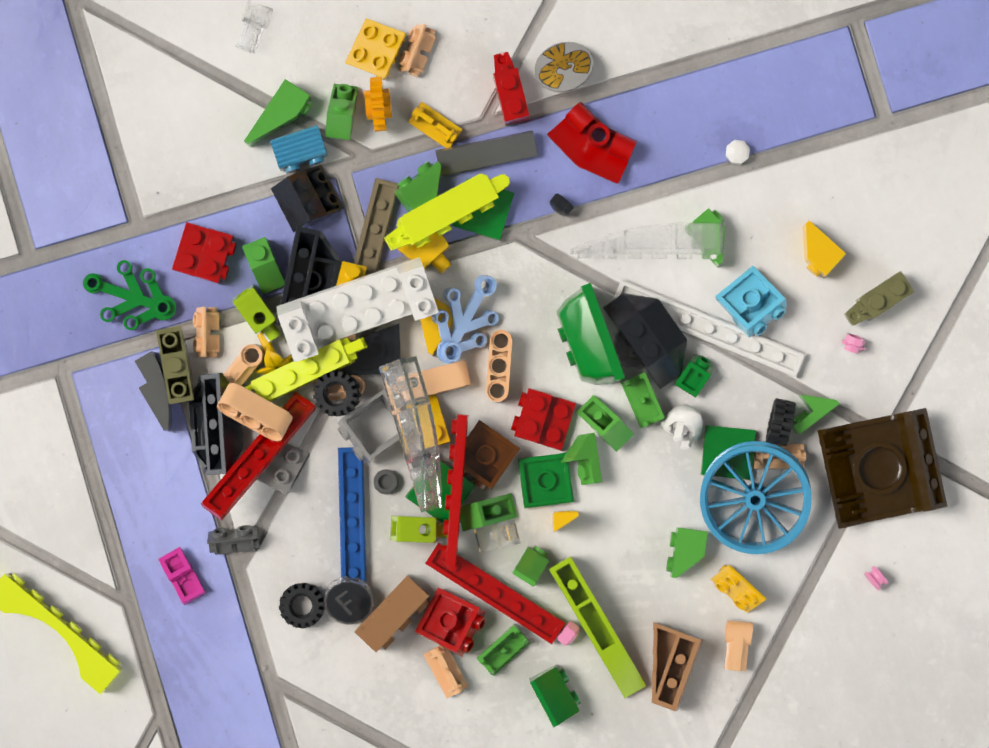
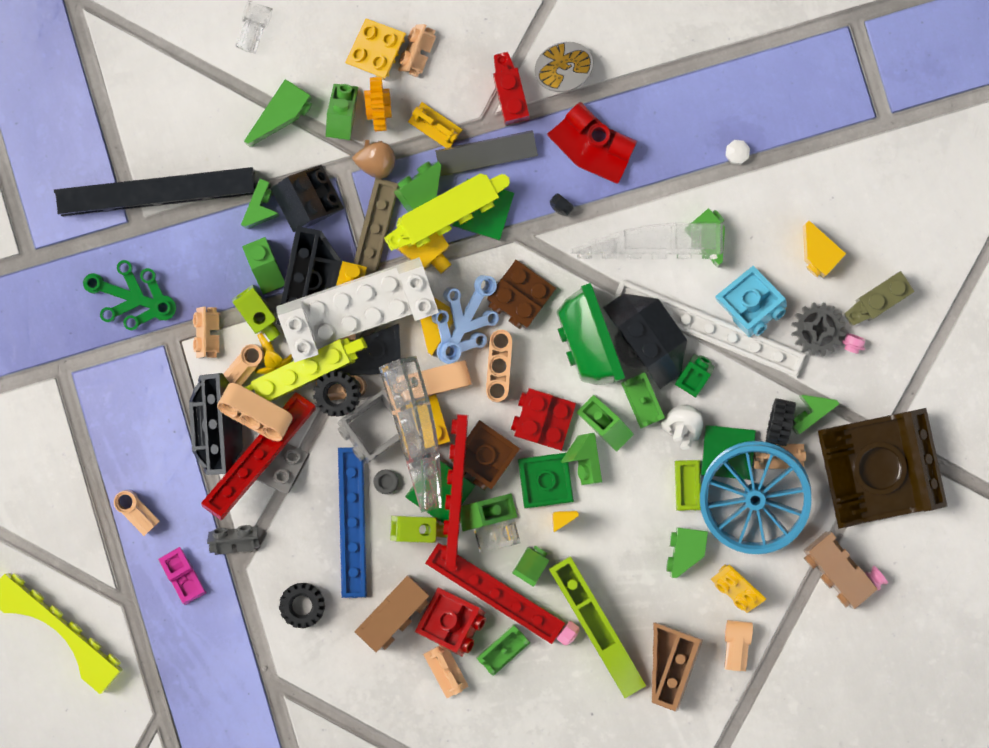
(138, 513): none -> light nougat piece
(155, 191): none -> black tile
(155, 389): dark grey slope -> none
(176, 364): olive slope -> none
(204, 253): red plate -> none
(255, 212): none -> bright green slope
(299, 149): dark azure brick -> none
(348, 600): black tile -> none
(375, 159): none -> medium nougat piece
(520, 295): none -> reddish brown plate
(555, 695): green slope -> none
(687, 485): none -> lime tile
(821, 315): none -> dark grey gear
(839, 570): none -> medium nougat wedge

